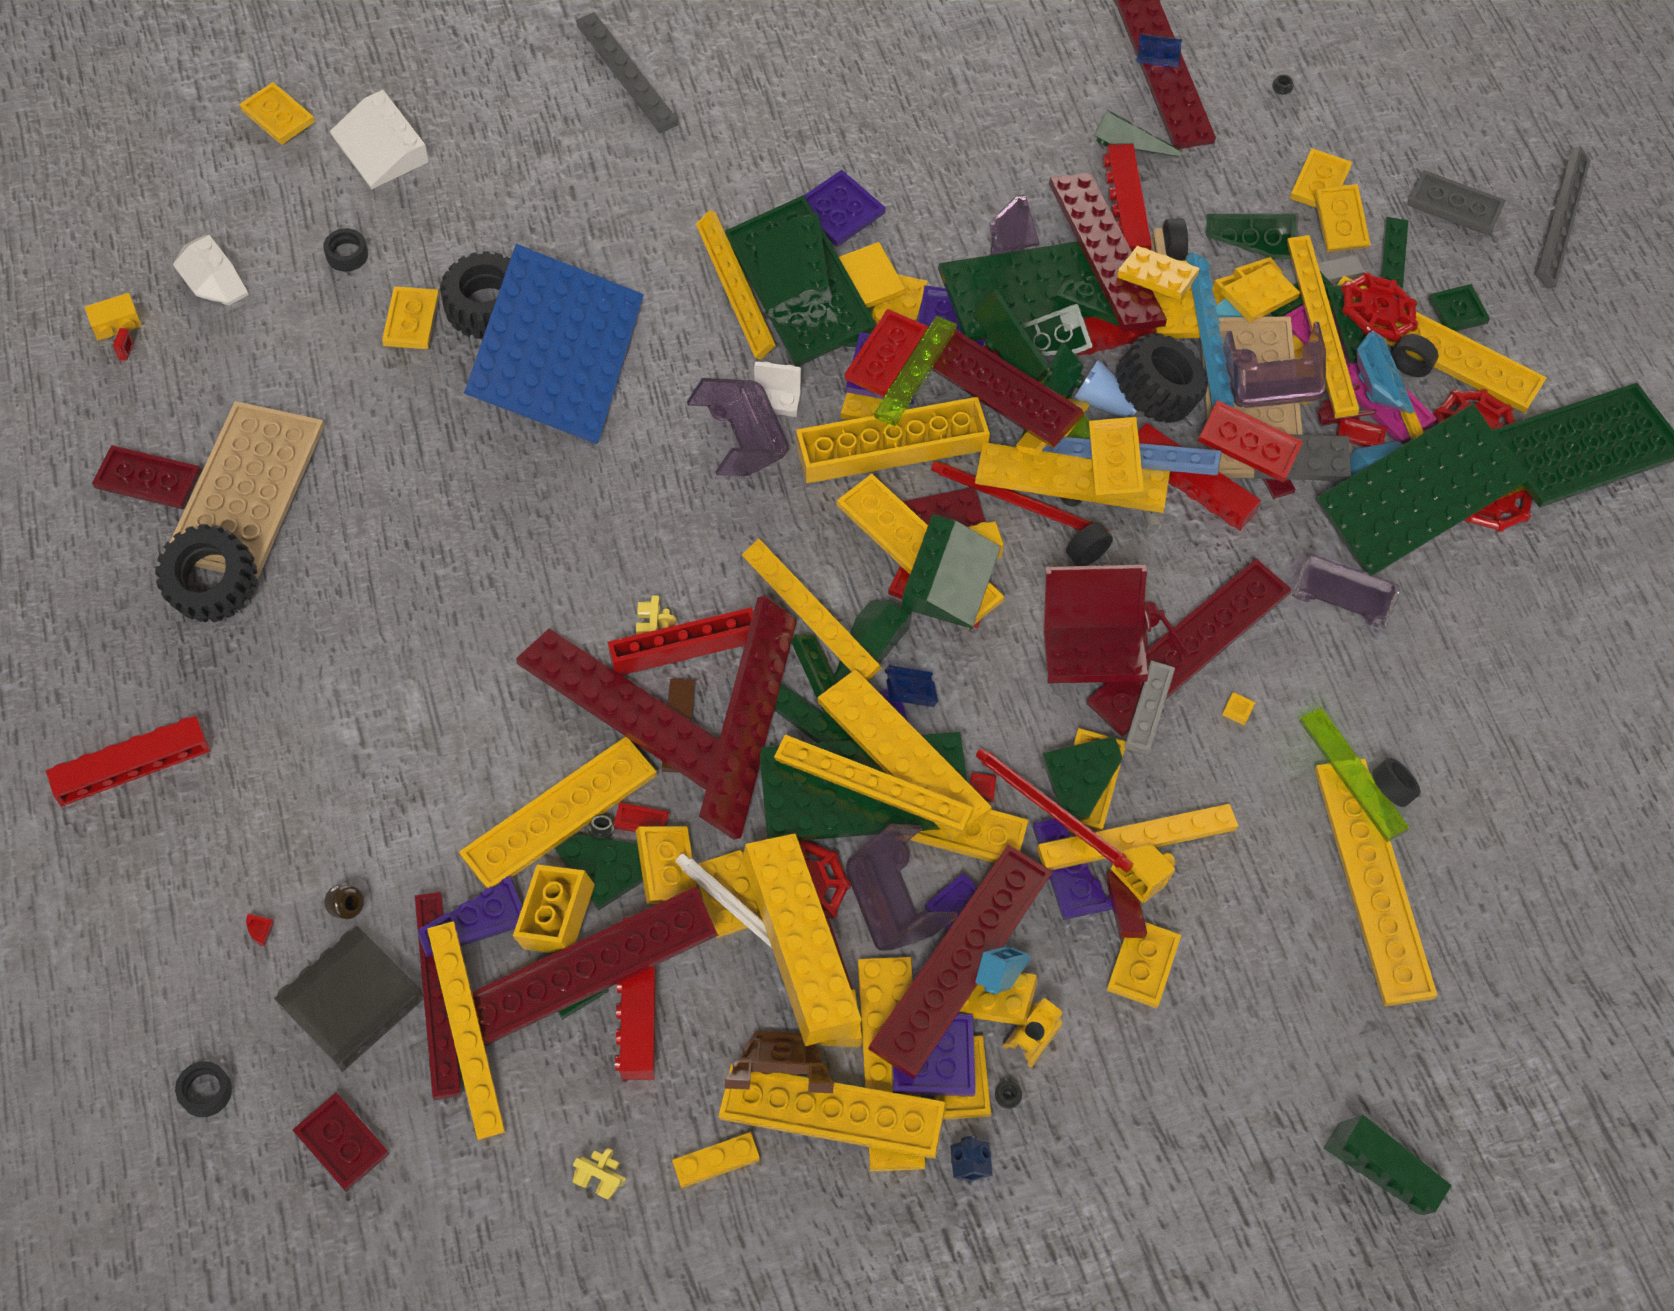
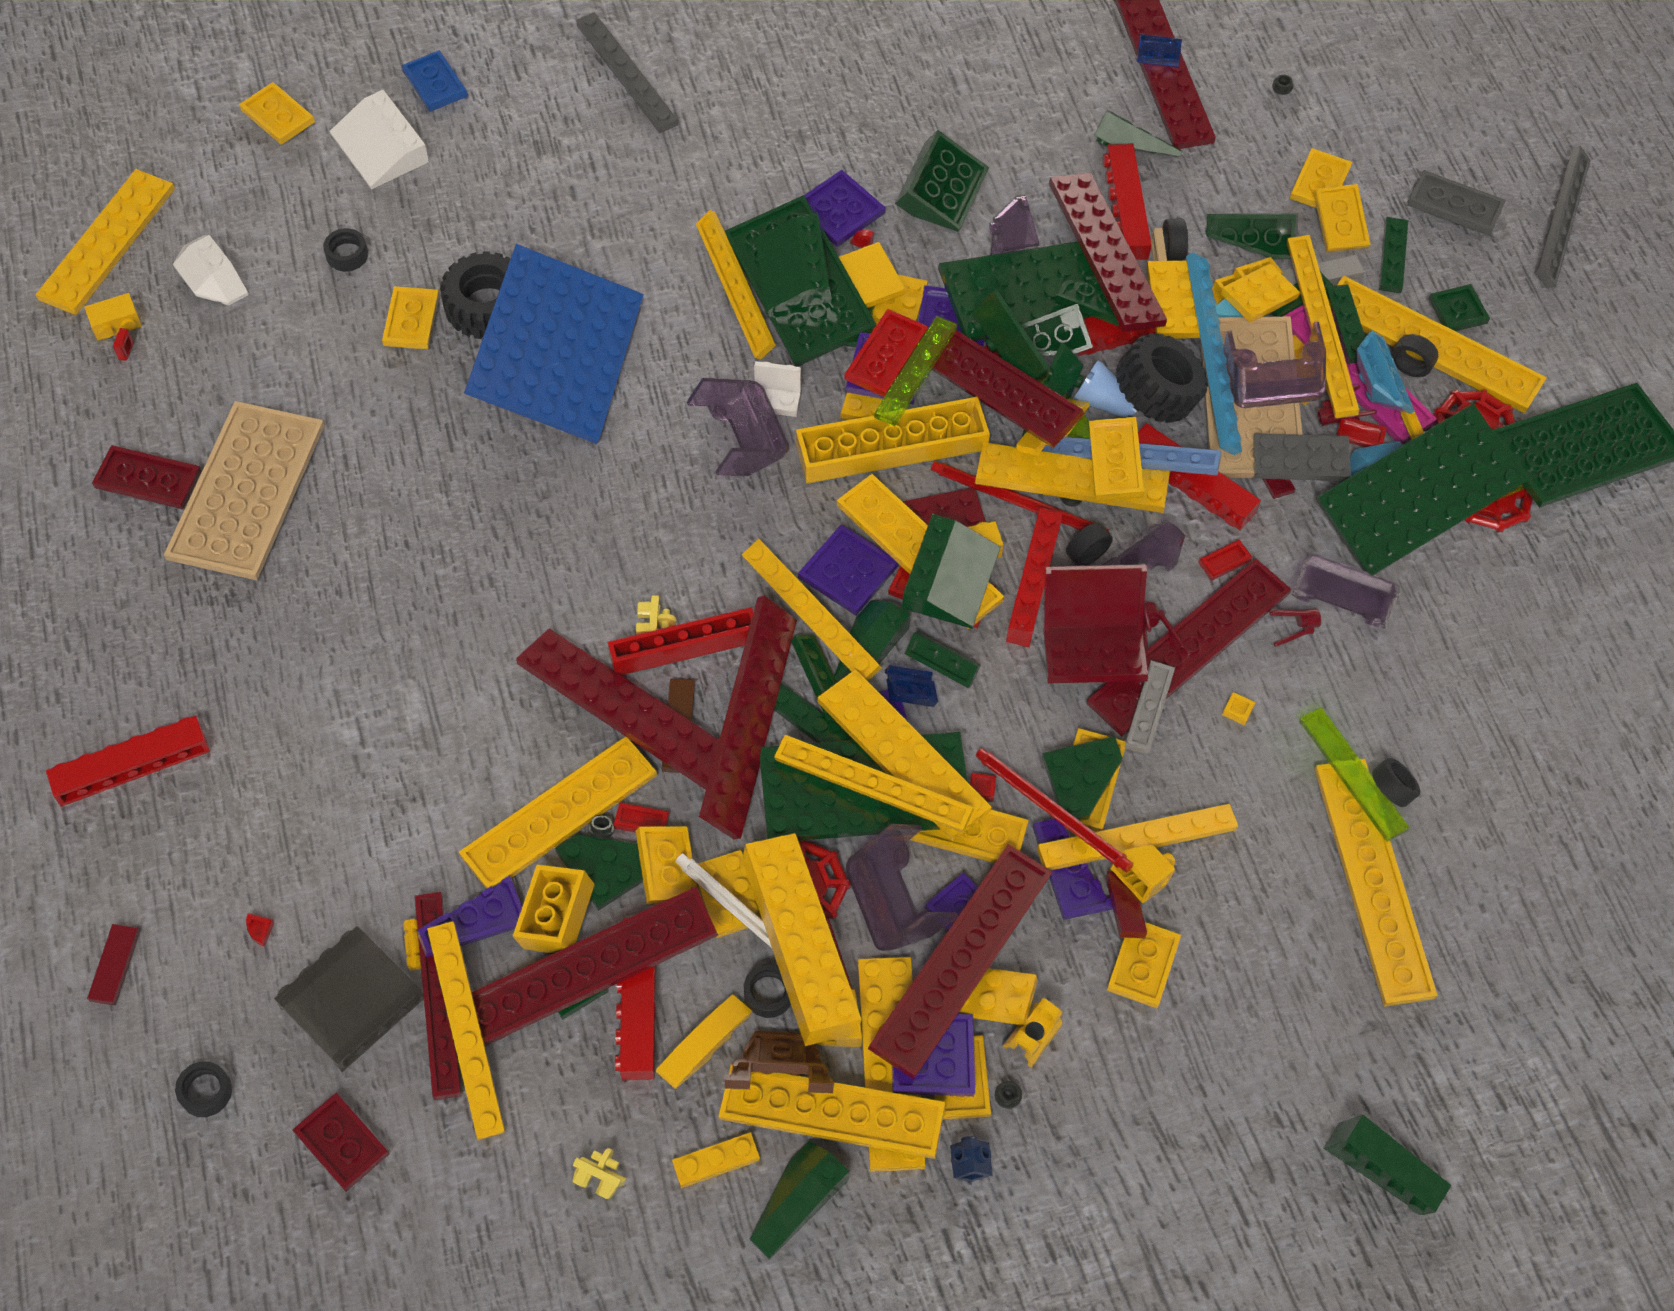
(105, 242): none -> yellow plate
(113, 964): none -> dark red tile
(189, 549): black tyre -> none
(344, 901): dark brown head -> none
(412, 944): none -> yellow axle
(434, 80): none -> blue tile
(703, 1041): none -> yellow slope
(760, 1009): none -> black tyre
(802, 1191): none -> dark green wedge
(848, 569): none -> dark purple plate
(862, 238): none -> red tile
(942, 183): none -> dark green slope
(942, 659): none -> dark green plate
(1001, 968): dark azure slope -> none
(1033, 577): none -> red brick
(1153, 547): none -> clear purple windscreen
(1158, 272): yellow plate -> none
(1225, 560): none -> red tile
(1250, 441): red plate -> none
(1307, 619): none -> dark red plant
(1391, 309): red plate -> none

